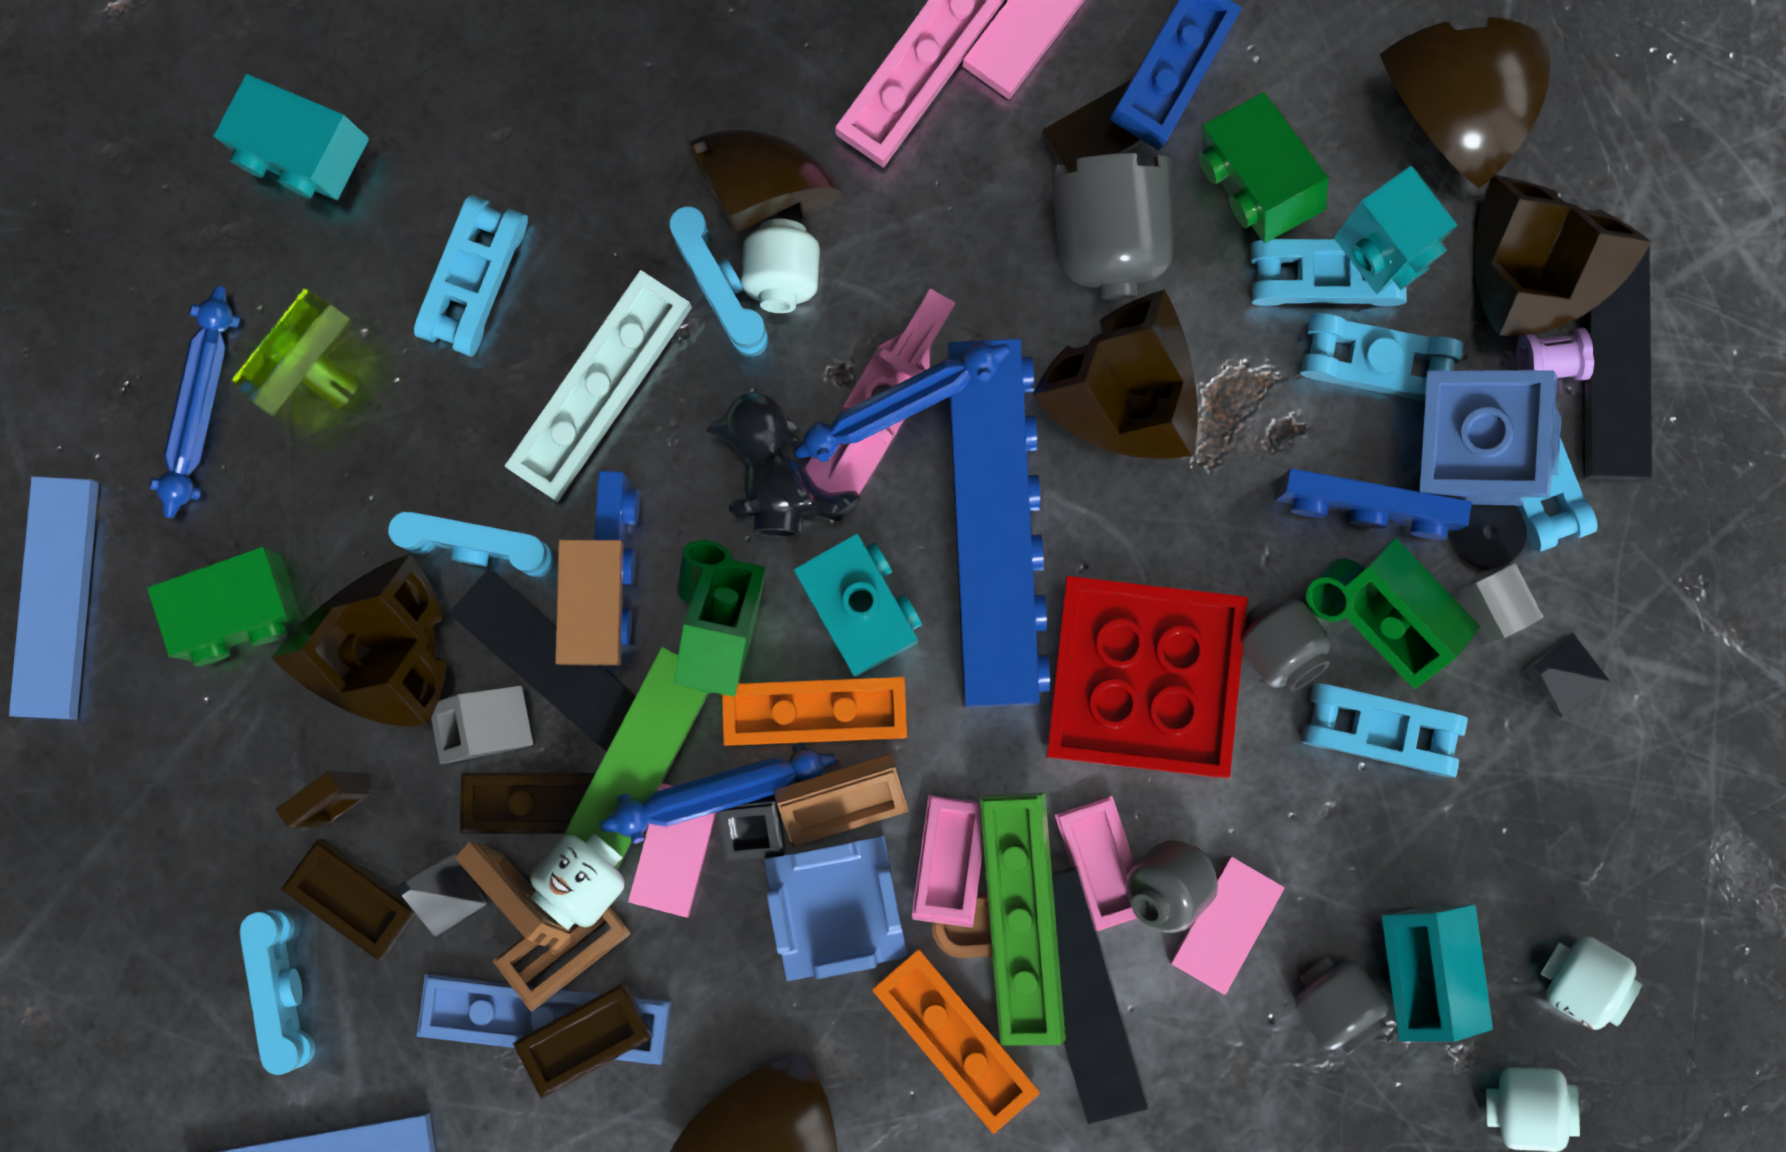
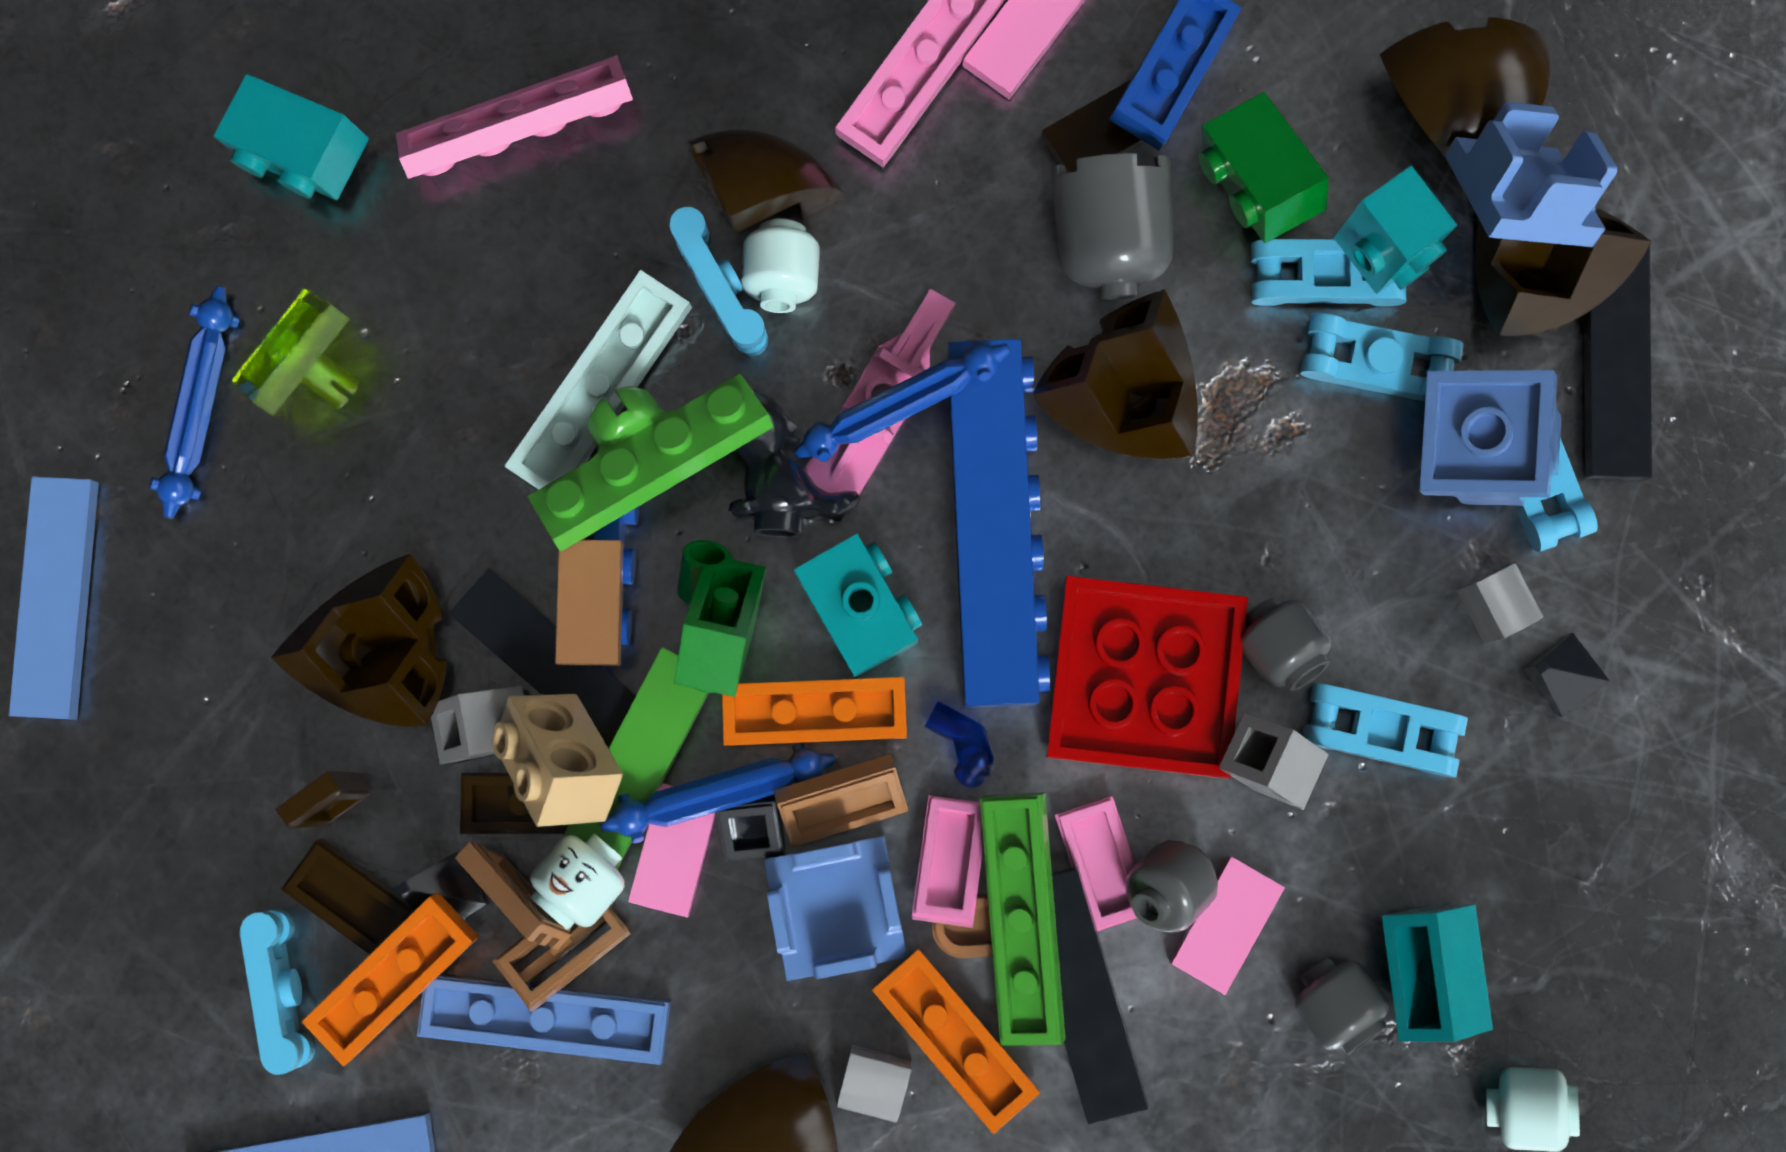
(225, 606): green brick -> none
(390, 978): none -> orange plate
(470, 275): medium azure plate -> none
(470, 542): medium azure plate -> none
(513, 116): none -> bright pink plate
(556, 759): none -> tan brick
(583, 1040): dark brown tile -> none
(646, 454): none -> bright green plate
(874, 1083): none -> light grey brick
(970, 744): none -> clear blue arm
(1274, 760): none -> light grey brick
(1372, 503): blue plate -> none
(1396, 610): green hinge -> none
(1508, 538): black wheel -> none
(1530, 188): none -> medium blue panel
(1564, 354): lavender bush -> none
(1591, 982): light aqua head -> none

